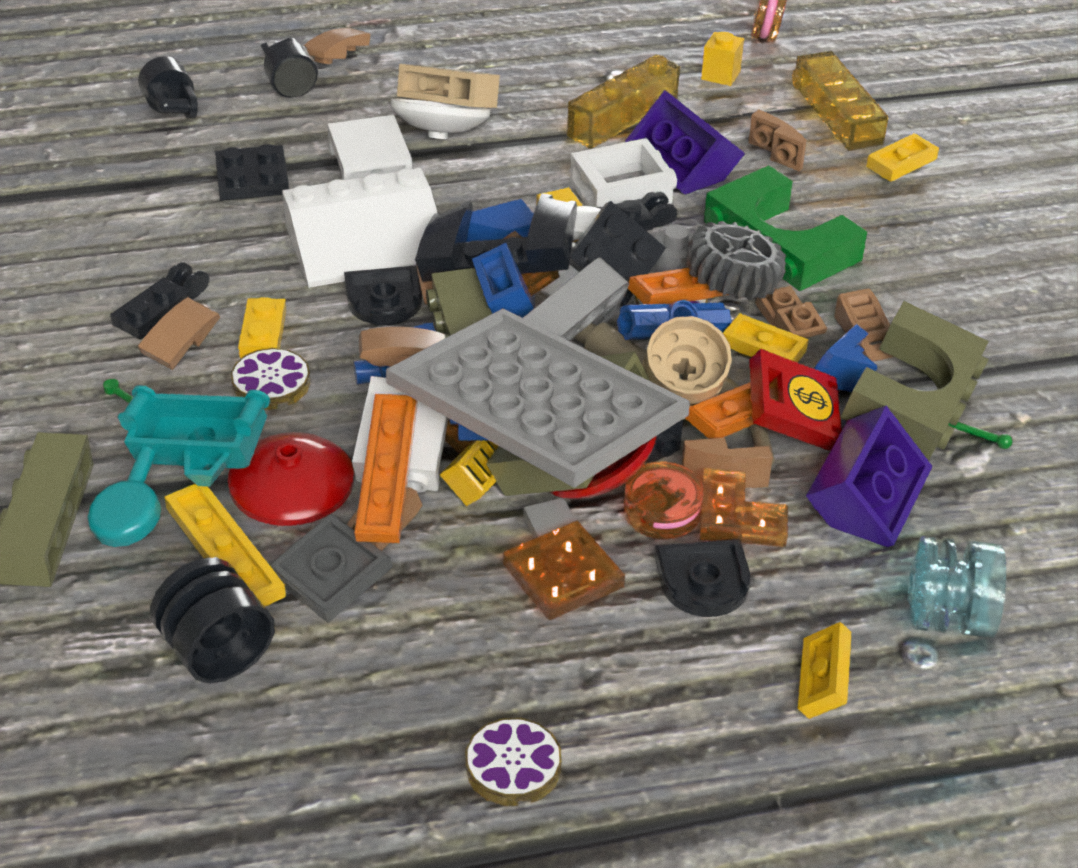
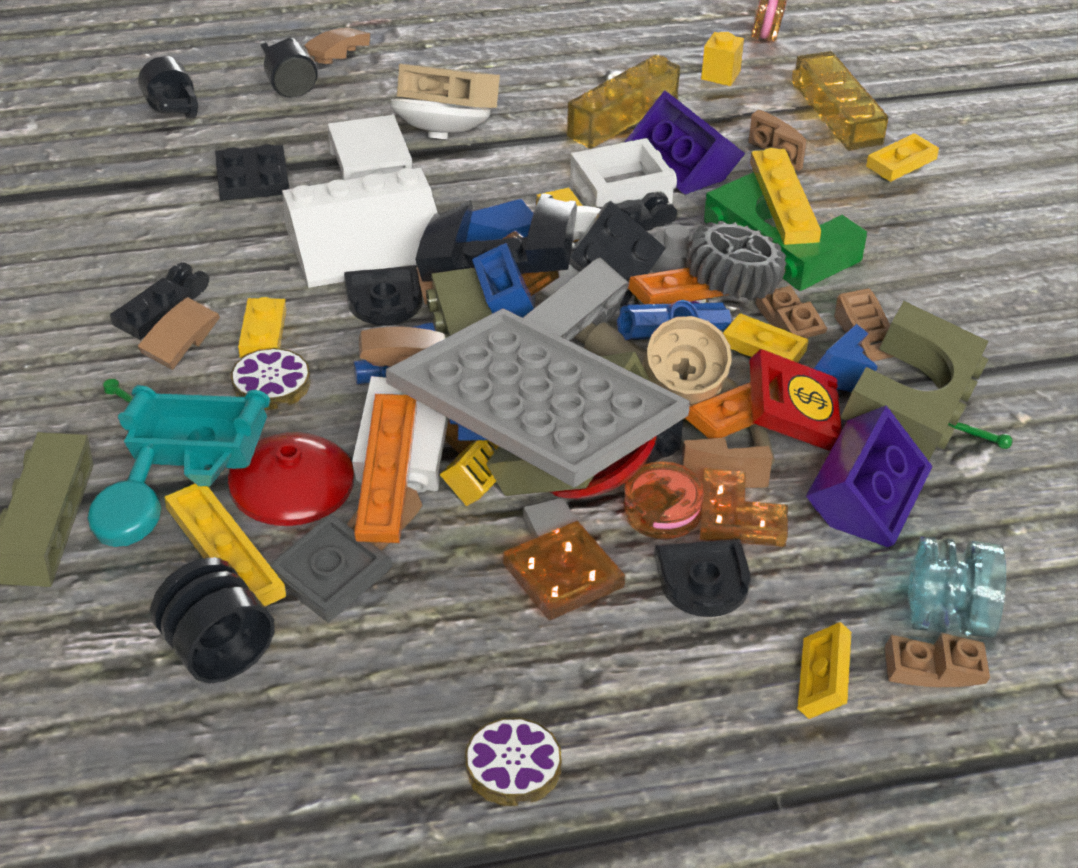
(785, 196): none -> yellow plate
(947, 663): none -> medium nougat slope

